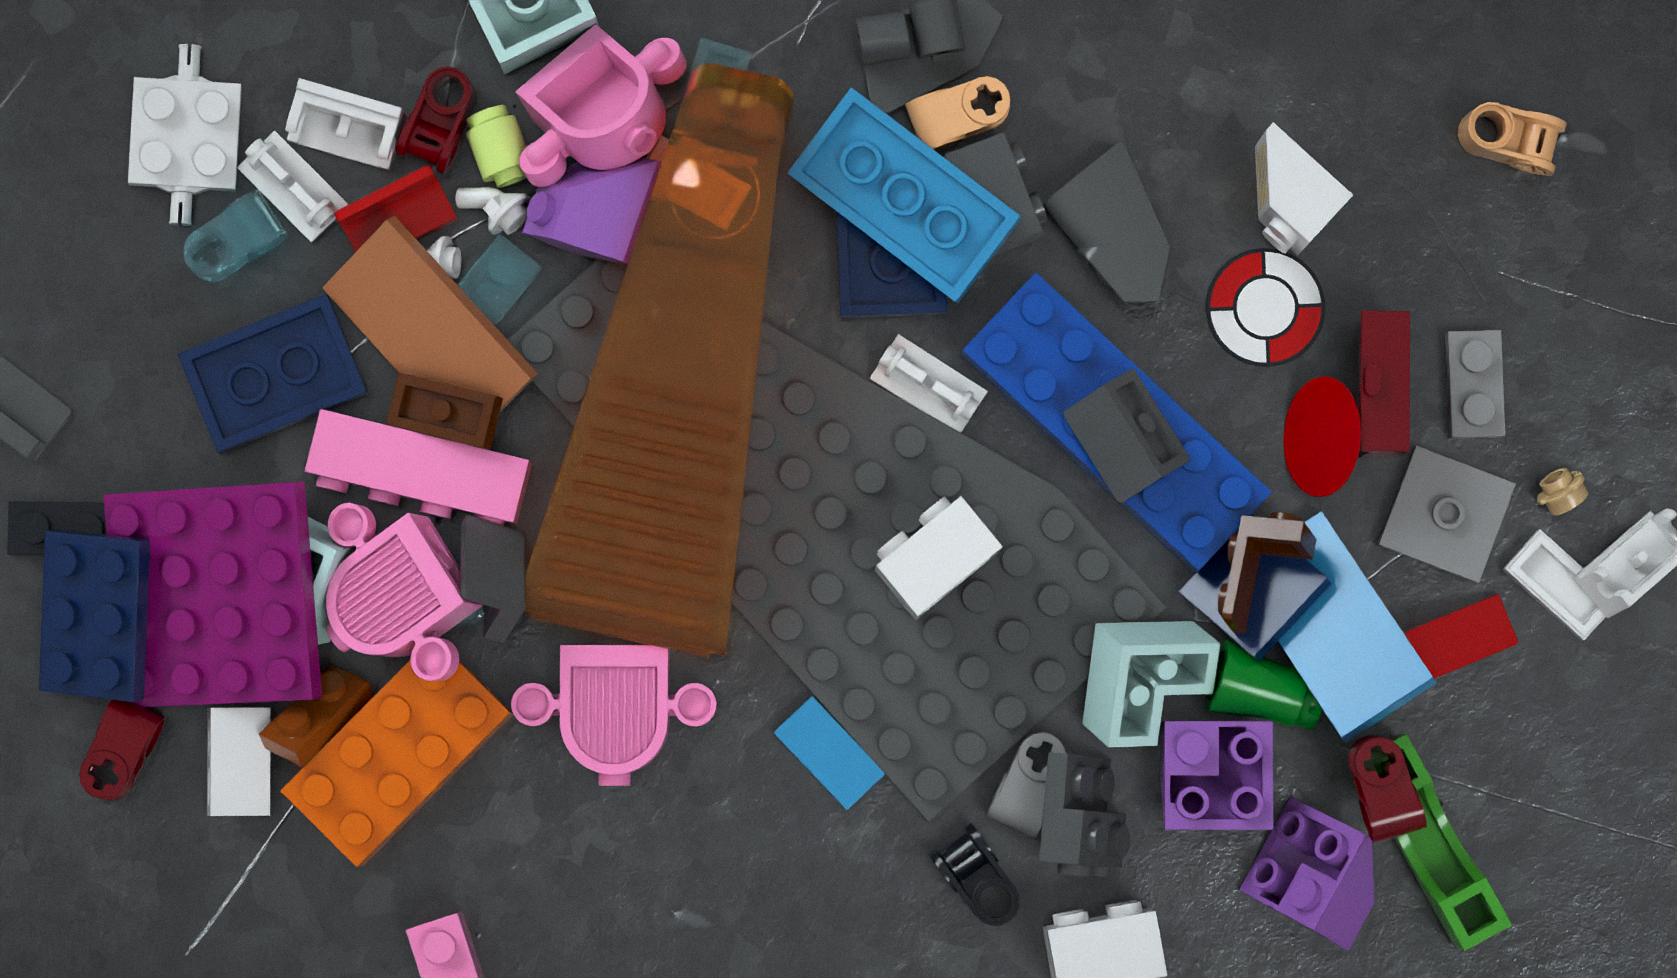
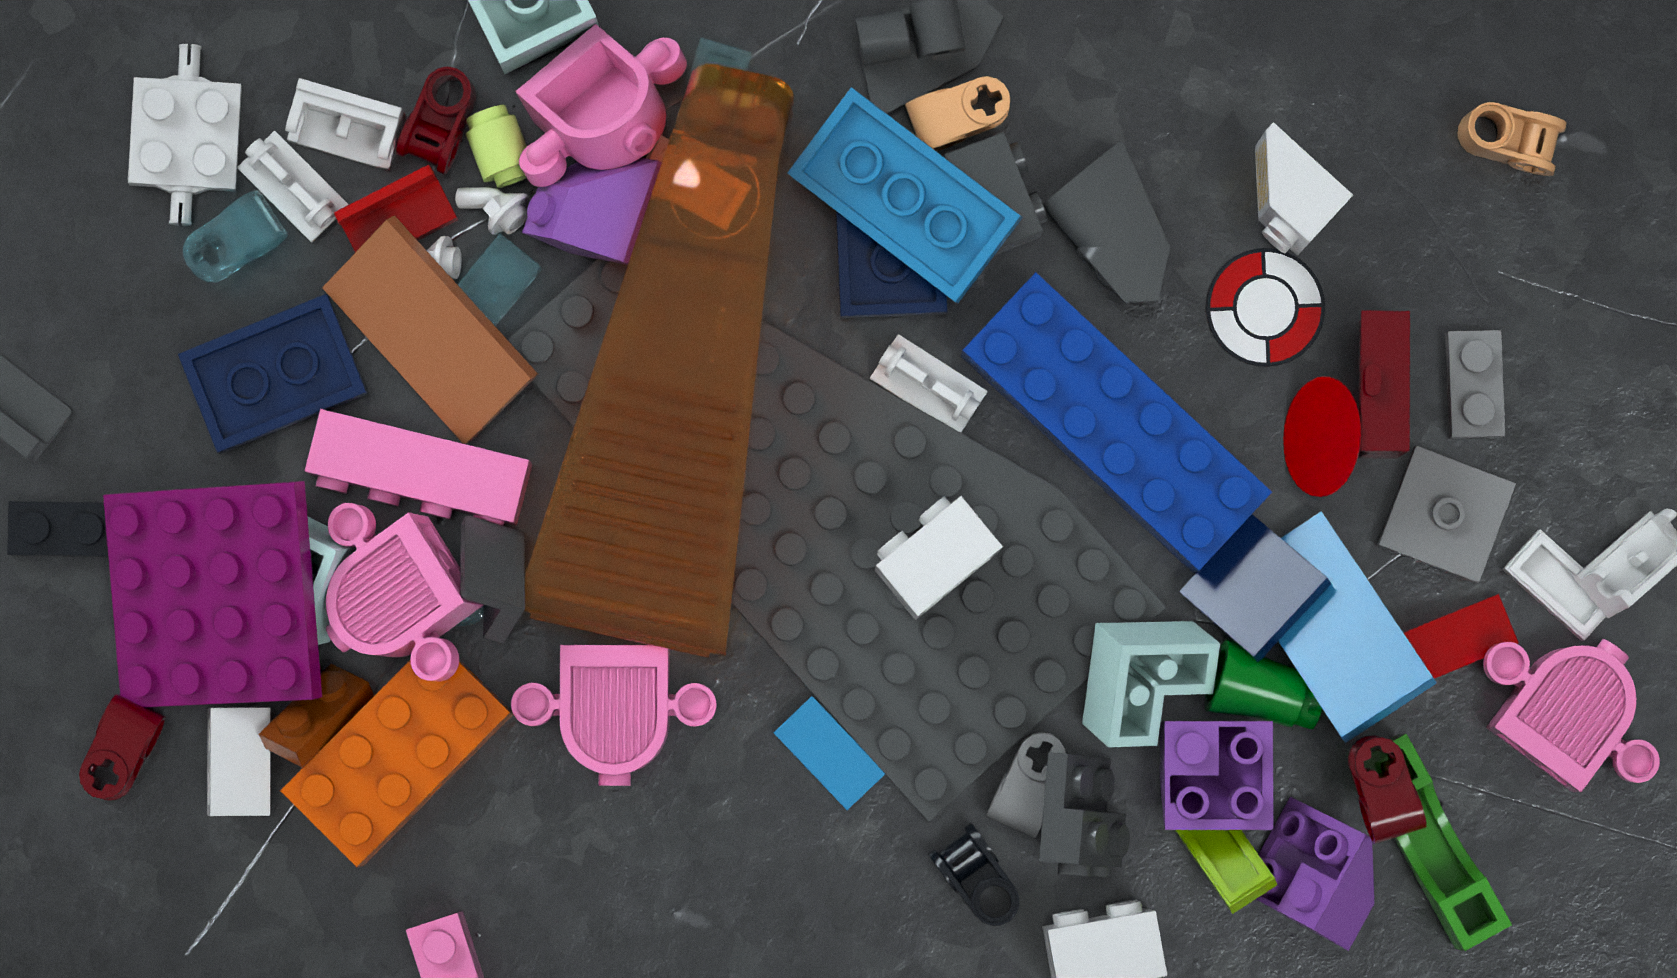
(94, 615): dark blue plate -> none
(444, 411): reddish brown plate -> none
(1126, 435): dark grey panel -> none
(1229, 865): none -> lime tile
(1257, 536): reddish brown bracket -> none
(1562, 491): tan plate -> none
(1570, 712): none -> bright pink piece

